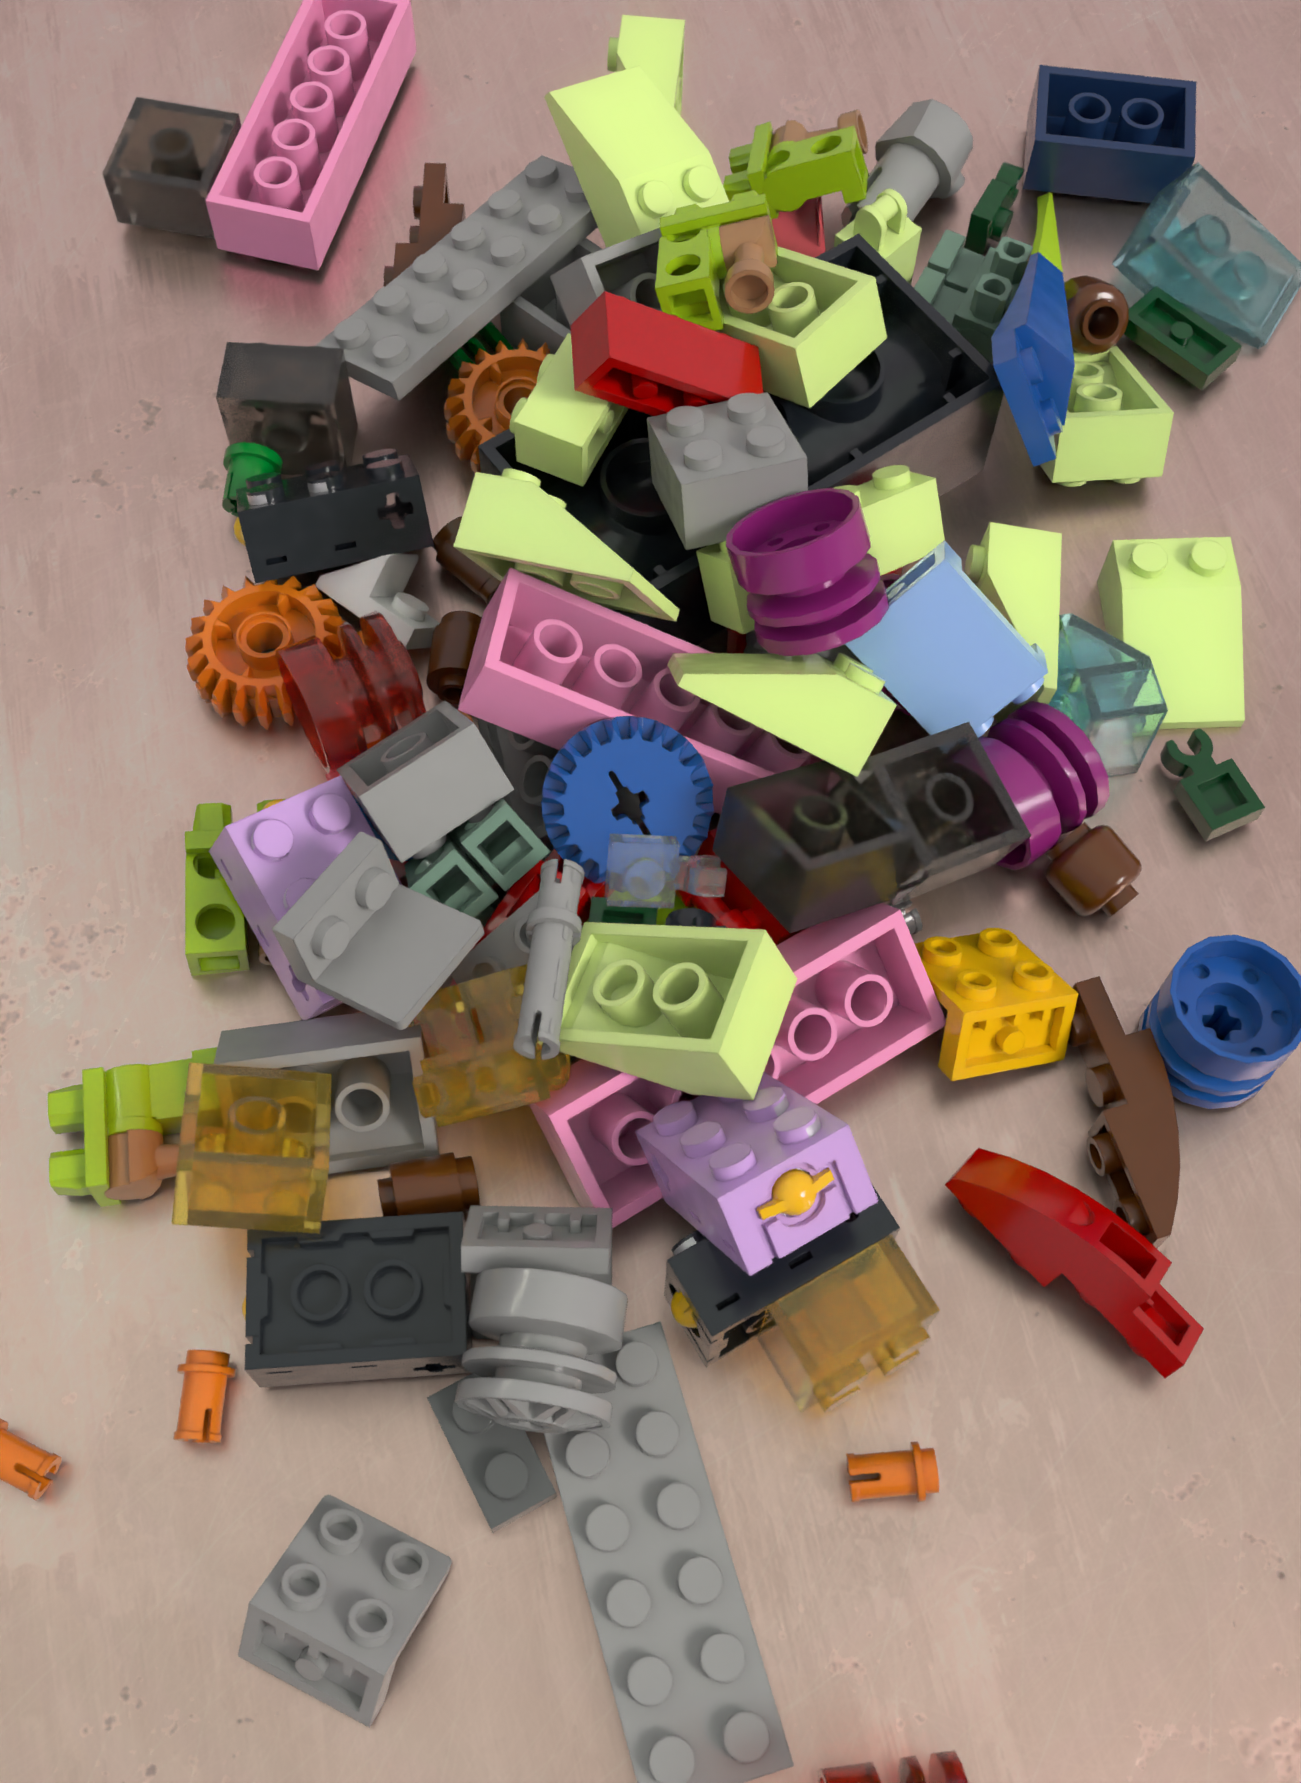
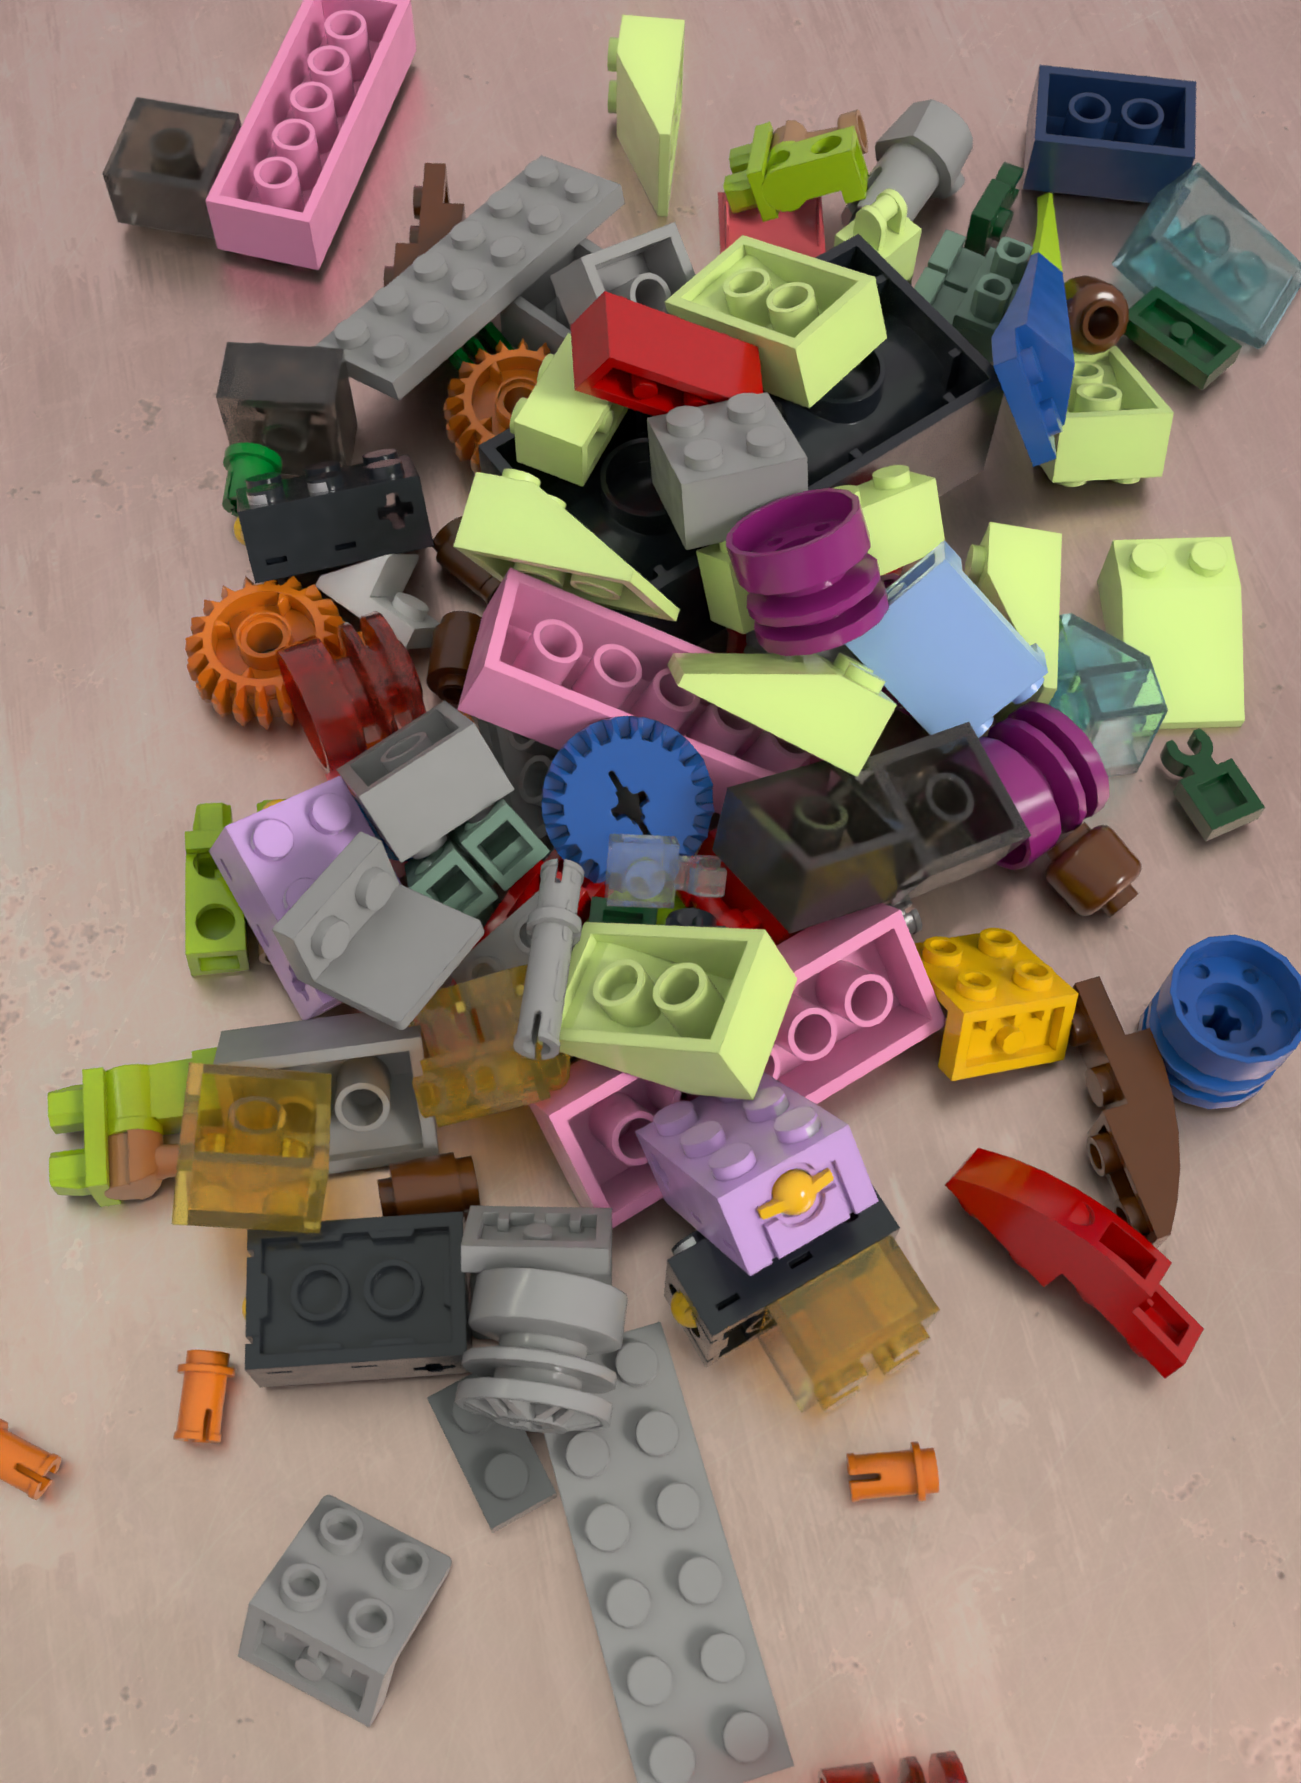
(632, 153): yellowish green slope -> none
(713, 244): lime hips -> none

